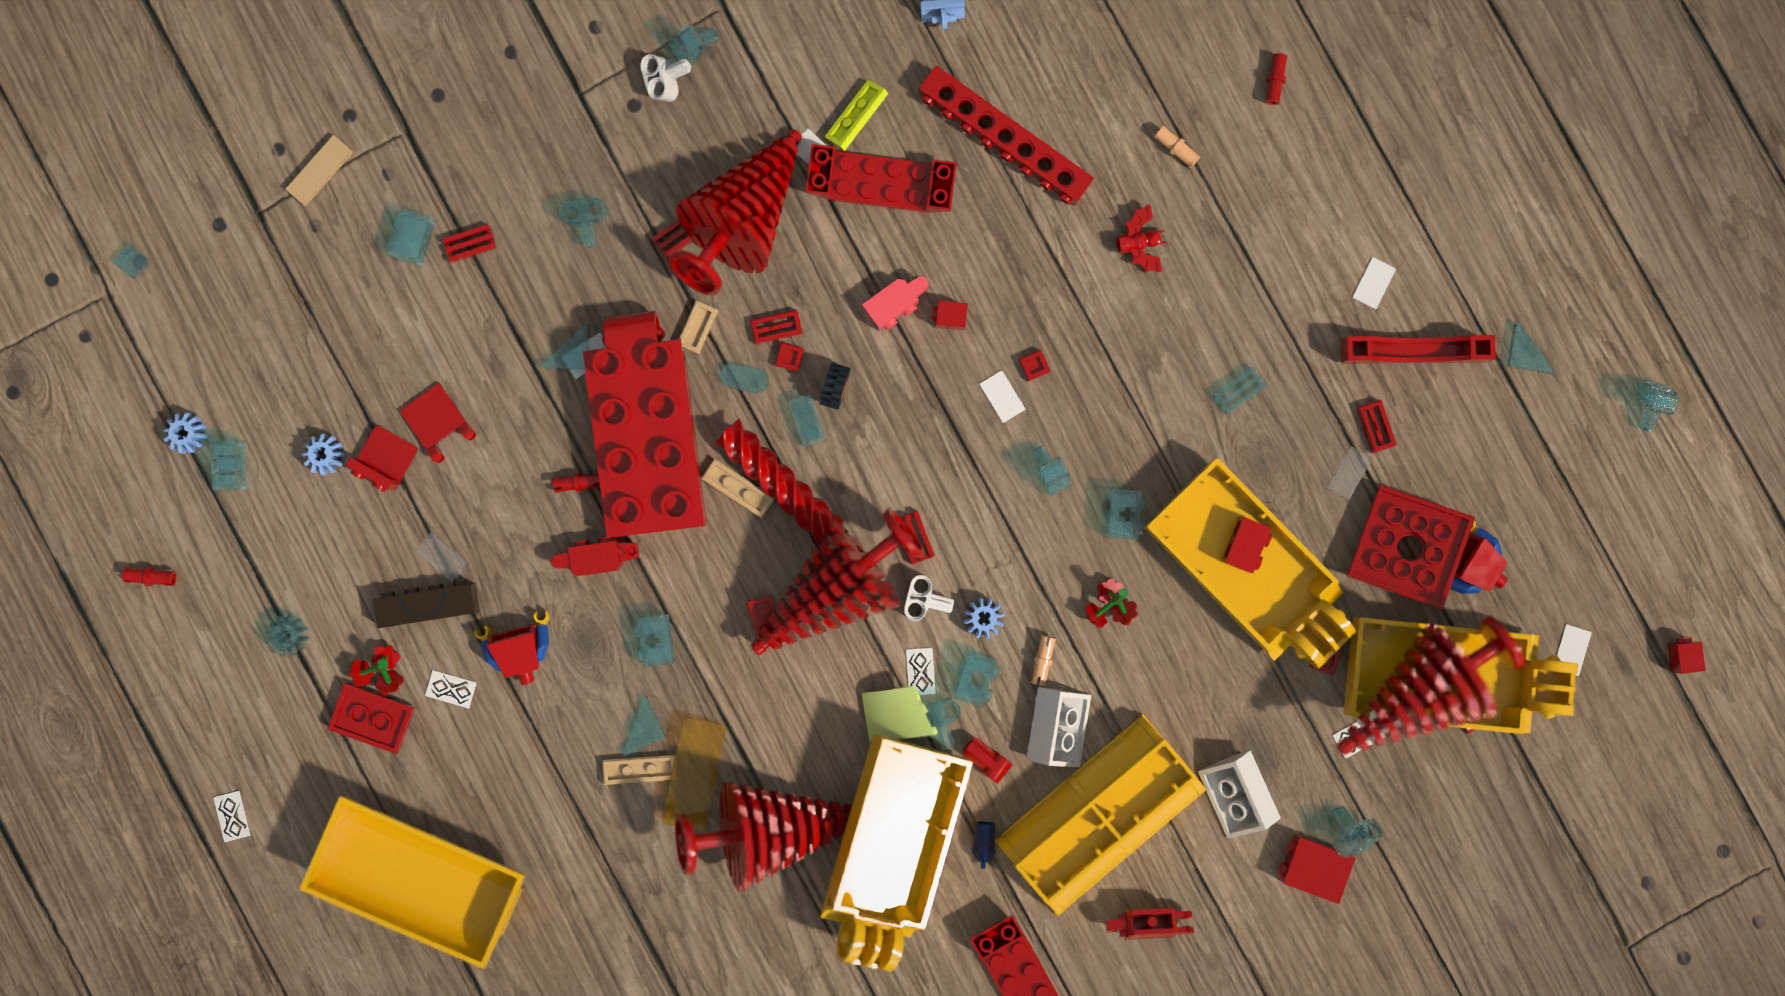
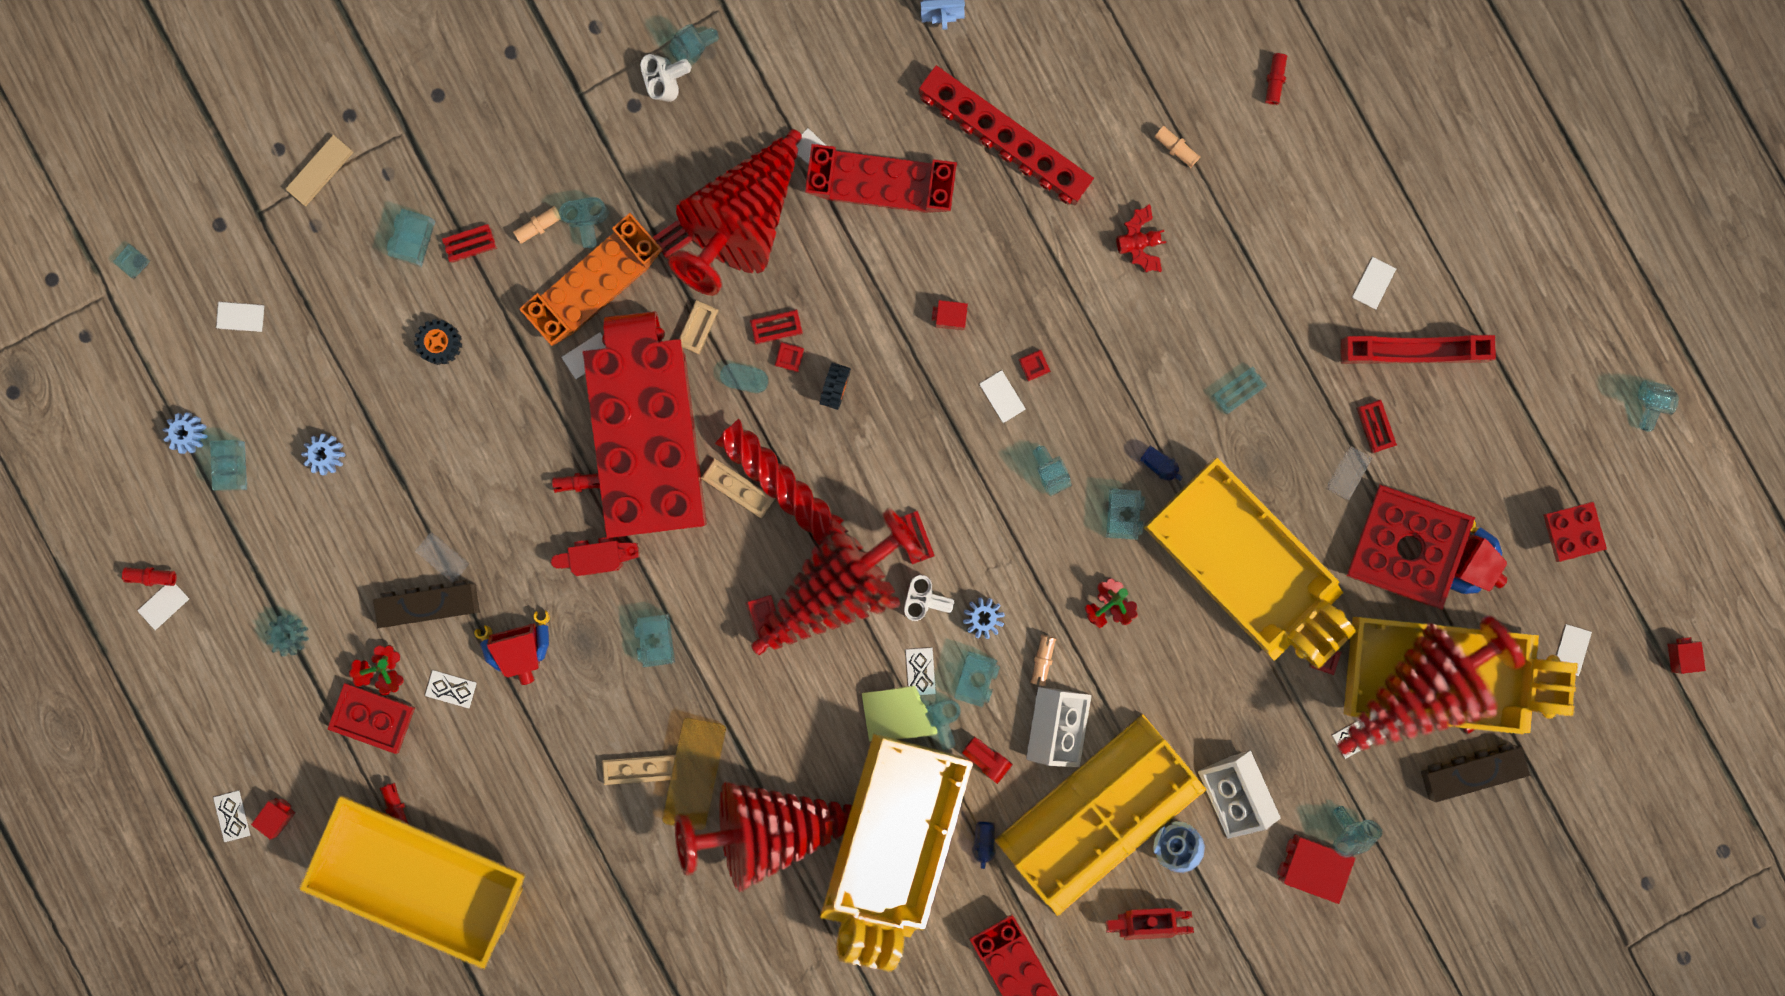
(163, 605): none -> white sticker
(240, 316): none -> white sticker
(273, 818): none -> red brick
(383, 459): red bracket -> none
(394, 806): none -> red pin
(431, 336): none -> black wheel
(434, 418): red flag -> none
(537, 225): none -> light nougat pin
(570, 353): clear light blue tile -> none
(593, 282): none -> orange slope
(645, 729): clear light blue tile -> none
(807, 420): clear light blue plate -> none
(856, 115): neon yellow plate -> none
(895, 301): coral hinge -> none
(1161, 464): none -> clear blue piece
(1179, 847): none -> light blue cylinder
(1247, 545): red brick -> none
(1475, 773): none -> dark brown brick
(1525, 353): clear light blue tile -> none
(1575, 531): none -> red plate

